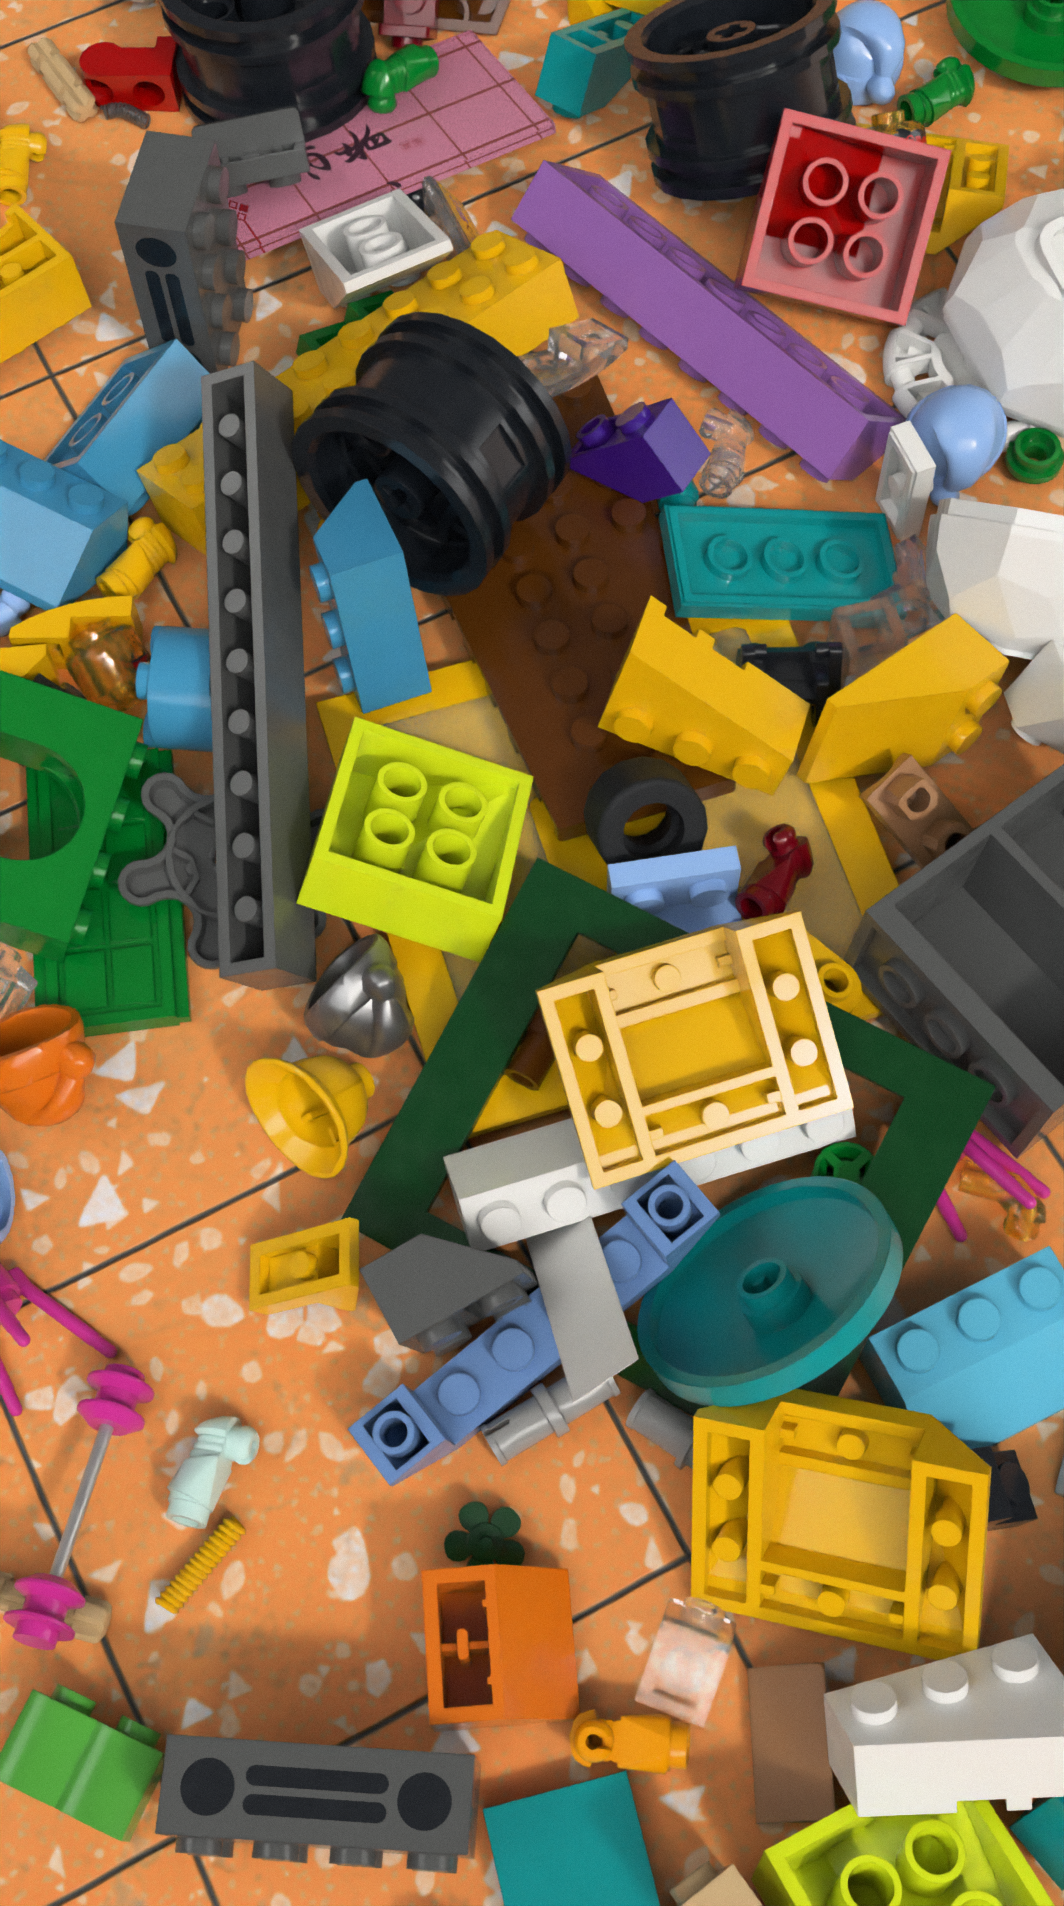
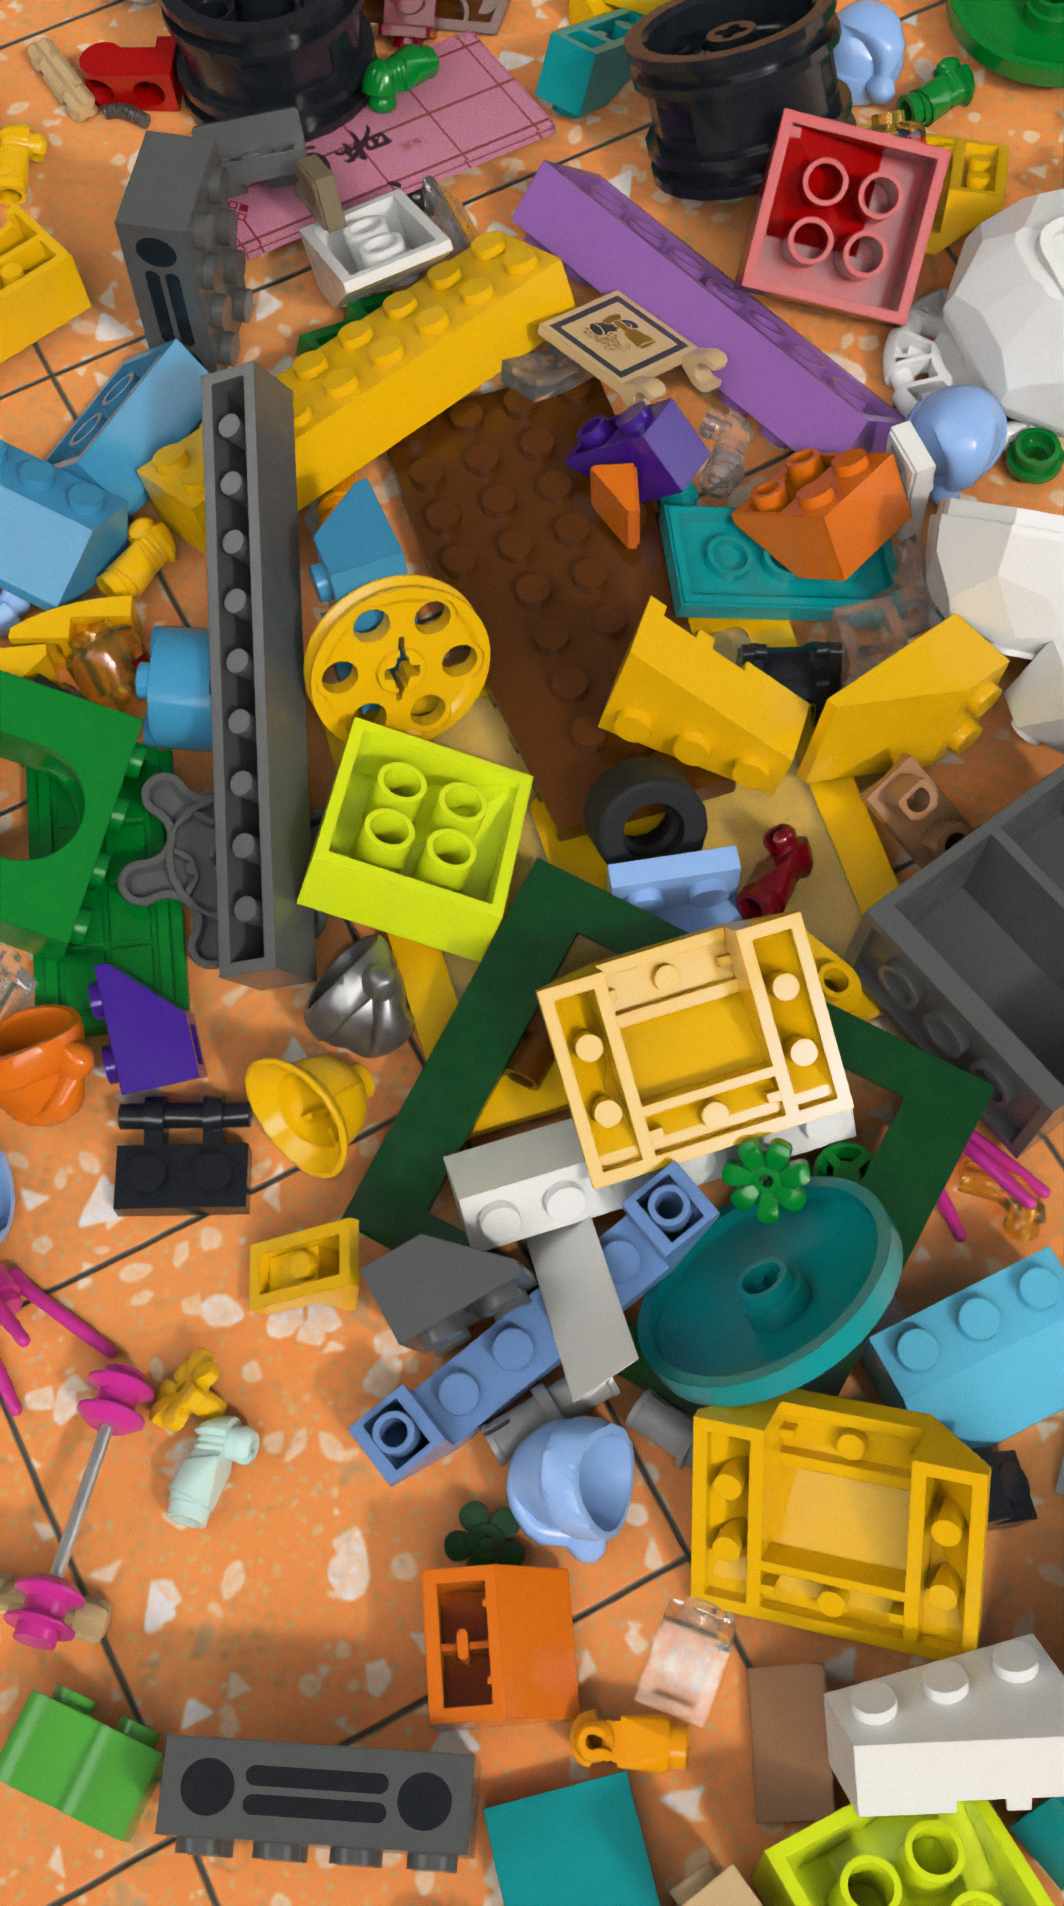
(149, 1034): none -> dark purple slope
(183, 1177): none -> black plate
(188, 1393): none -> yellow plant
(201, 1565): yellow piece -> none
(319, 193): none -> dark tan tile
(378, 651): none -> yellow wedge
(449, 441): black wheel -> none
(572, 1484): none -> light blue piece
(617, 500): none -> orange slope
(630, 348): none -> tan flag
(767, 1179): none -> green plant
(826, 511): none -> orange slope

